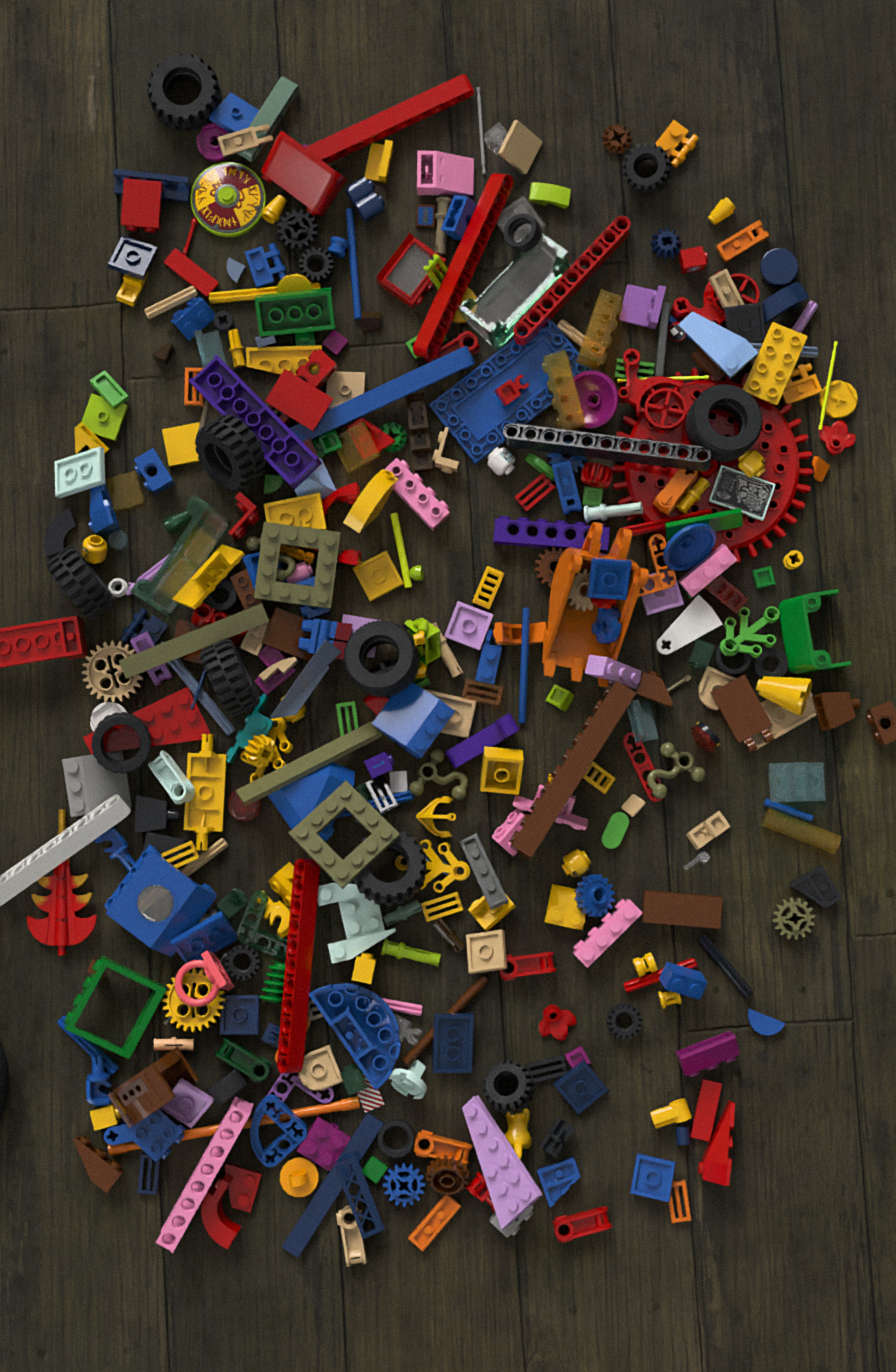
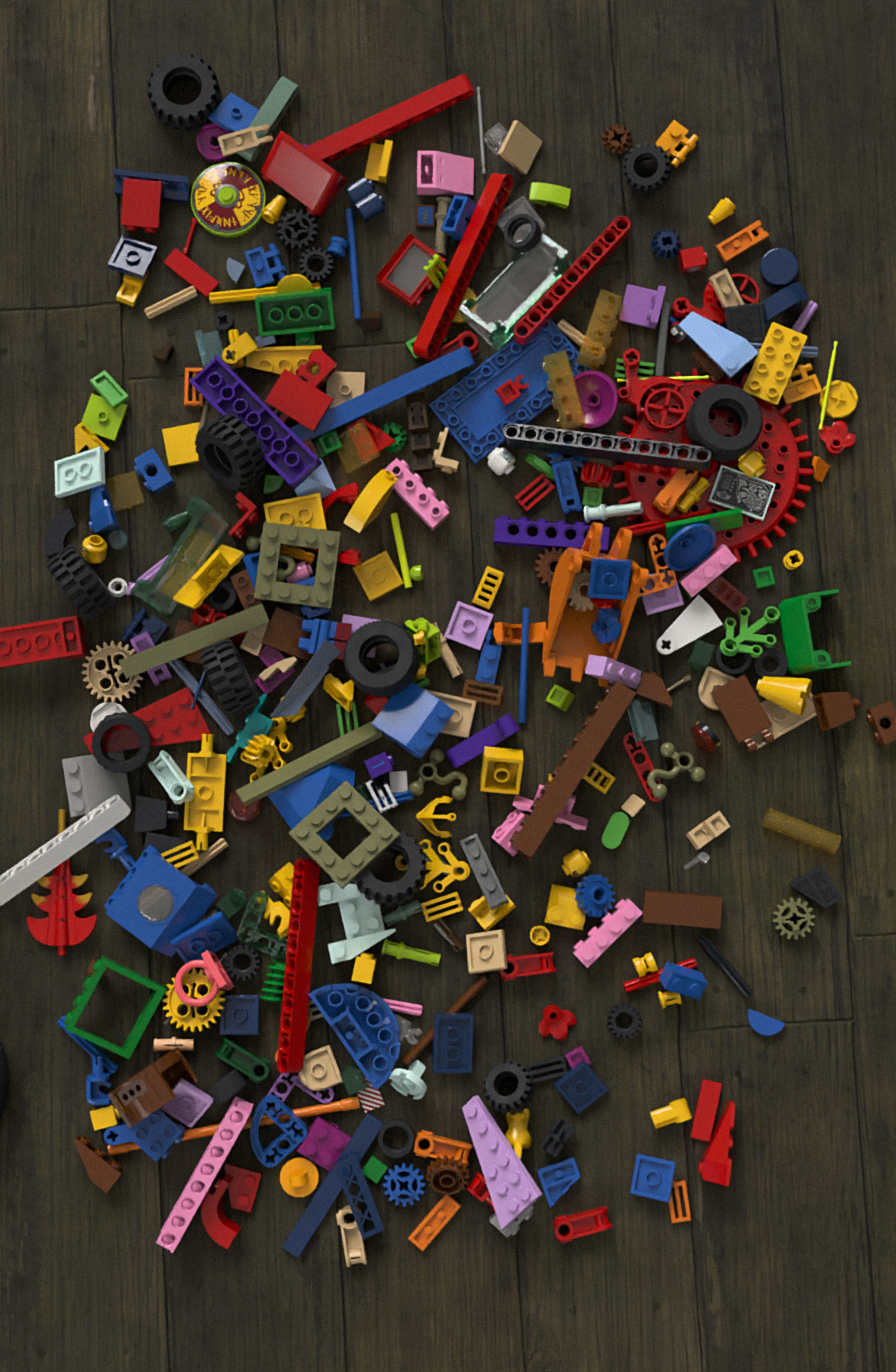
(149, 1175): dark blue tile -> none
(193, 317): blue bracket -> none
(241, 347): none -> yellow piece
(271, 1035): dark blue tile -> none
(335, 342): magenta tile -> none
(340, 692): none -> yellow slope
(541, 937): none -> yellow wheel
(682, 1135): dark blue hinge -> none
(708, 1053): magenta slope -> none
(788, 810): blue piece -> none
(796, 782): clear light blue bracket -> none

